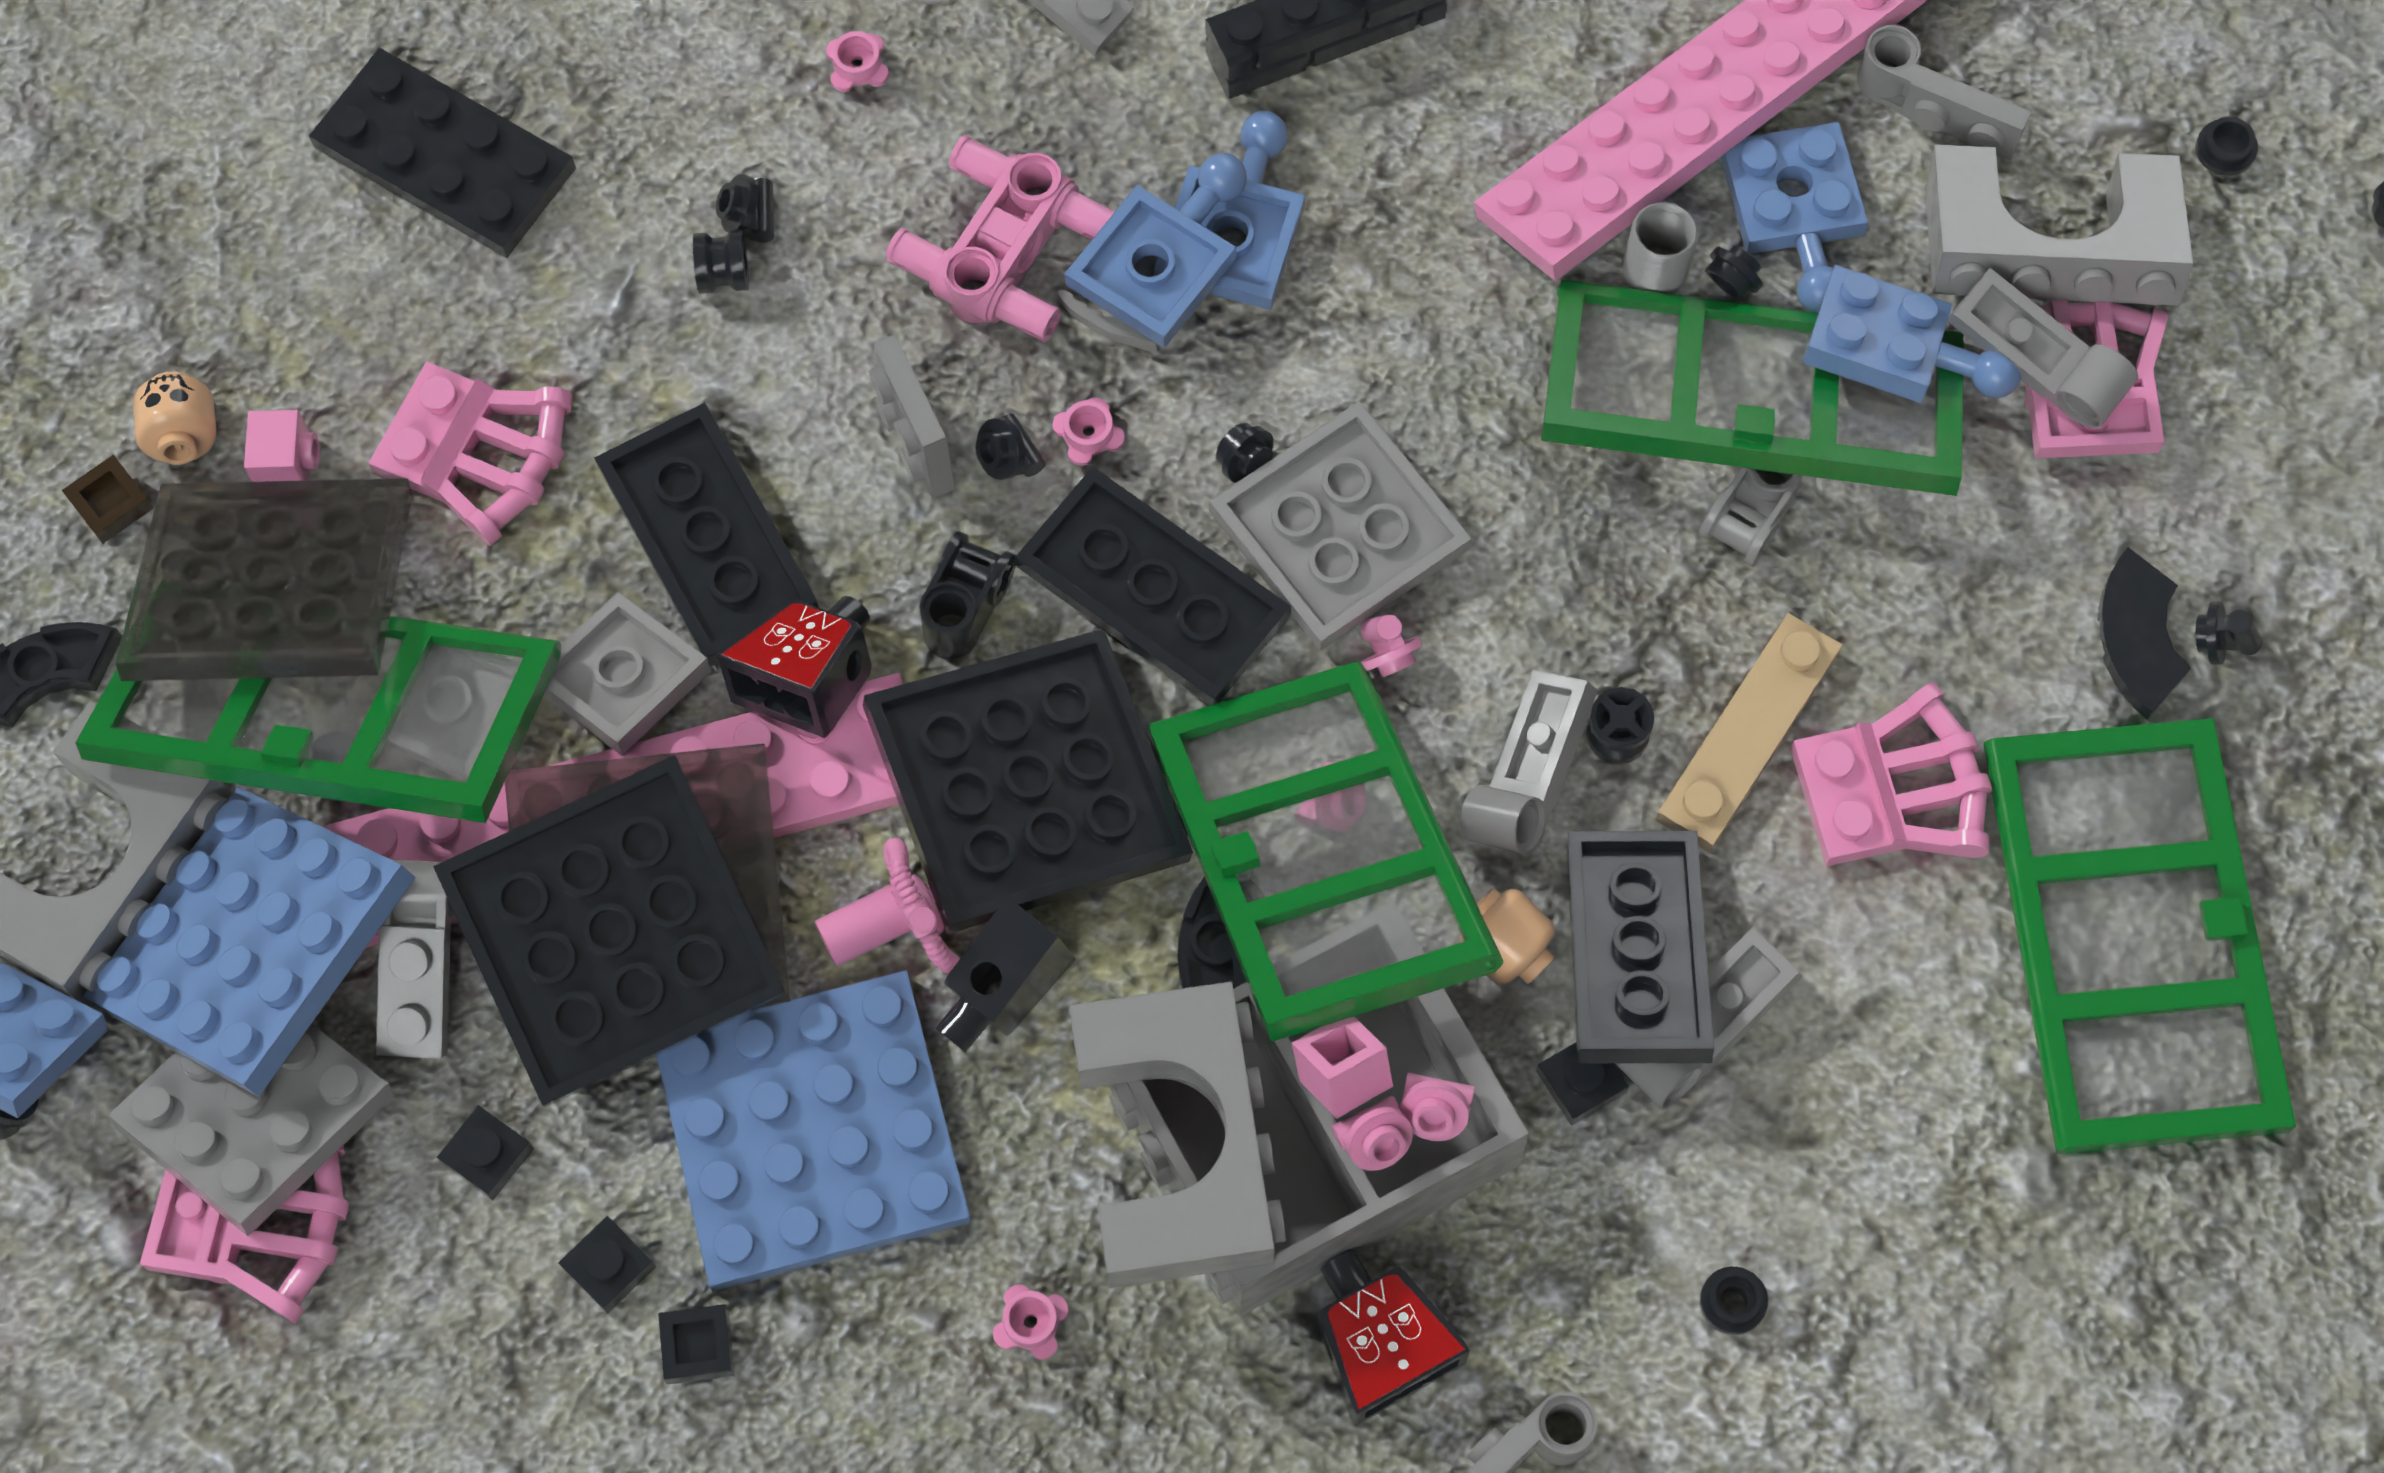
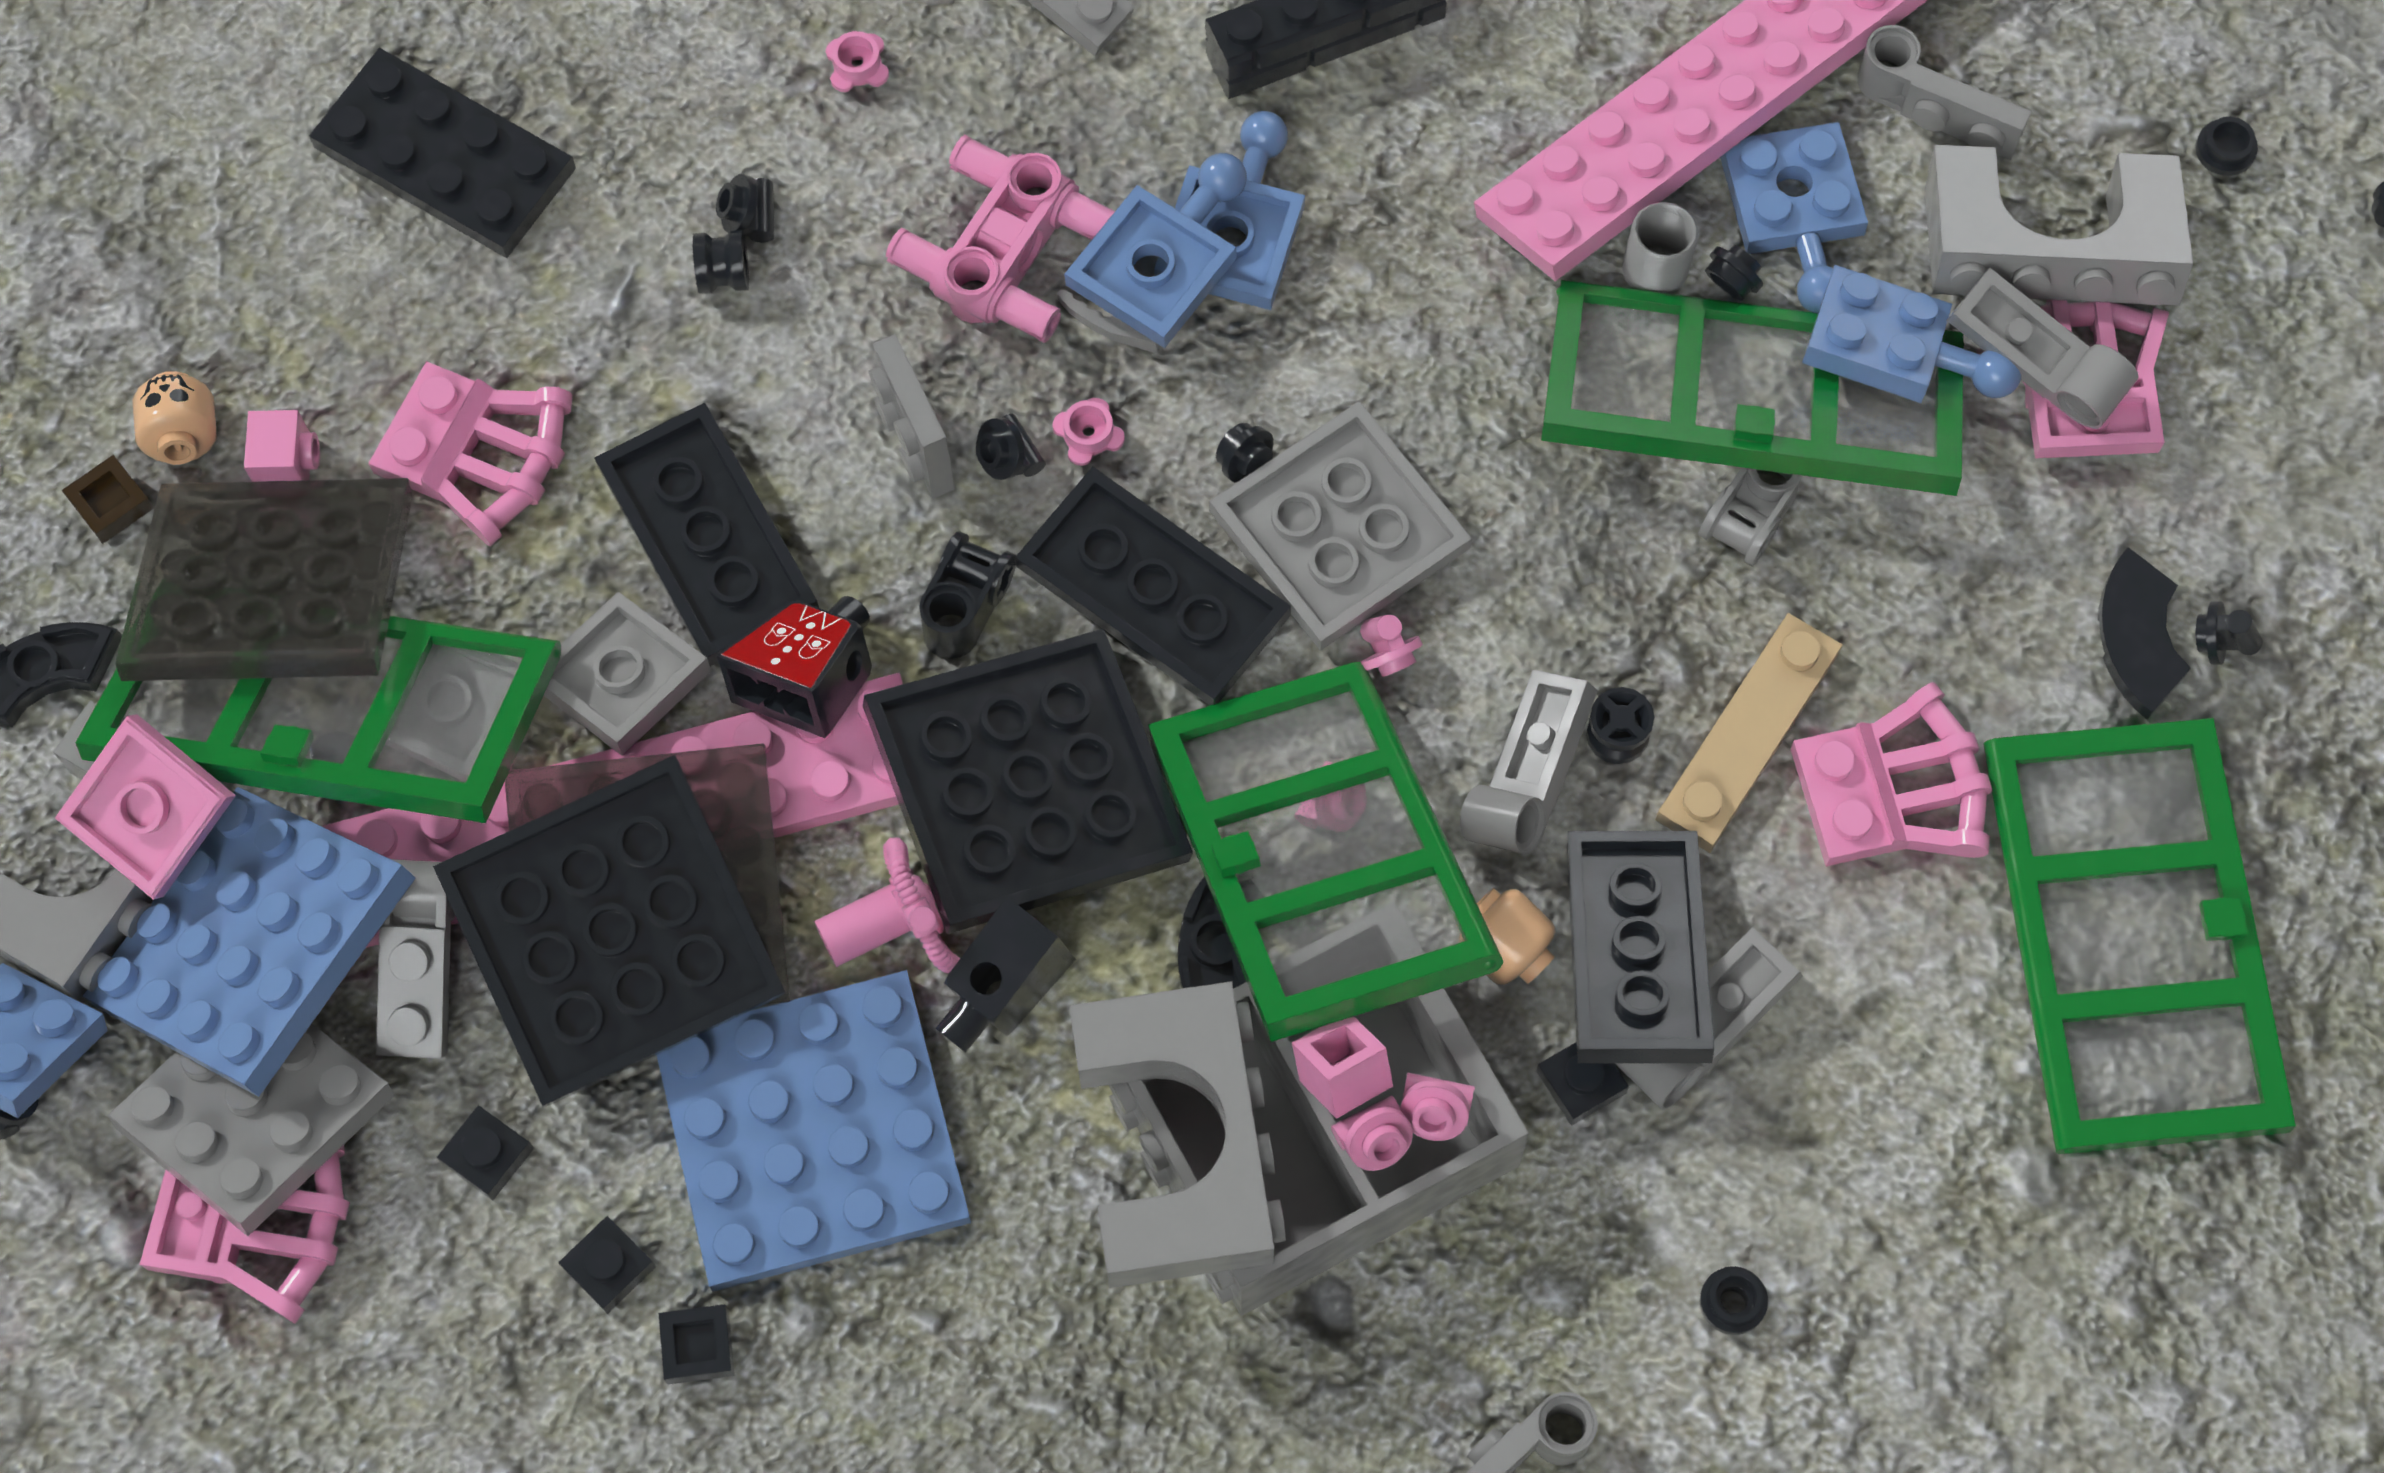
(145, 806): none -> bright pink tile
(1023, 1303): bright pink plate -> none
(1383, 1337): torso -> none

